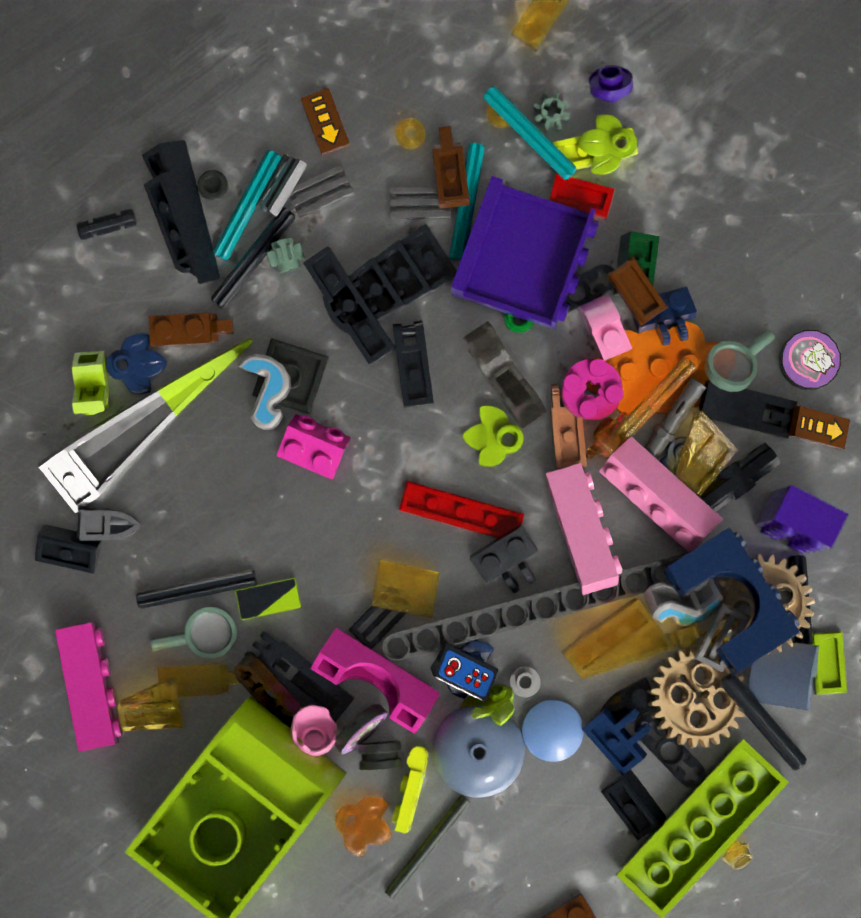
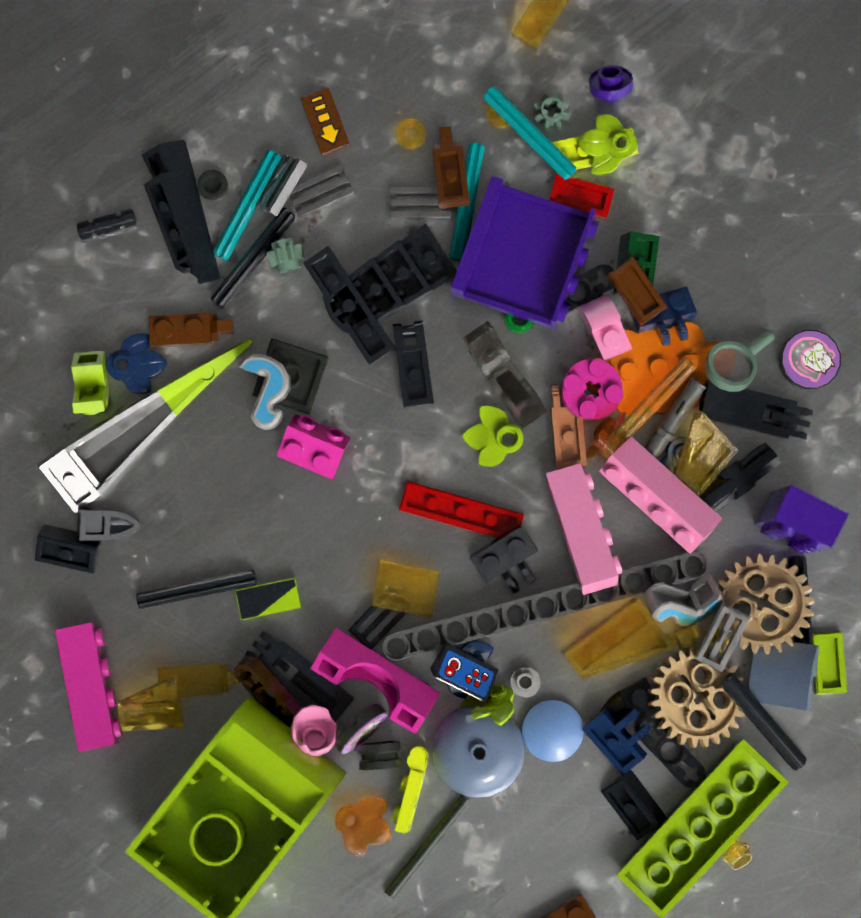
(208, 633): piece -> none
(726, 557): dark blue arch -> none
(819, 427): reddish brown tile -> none

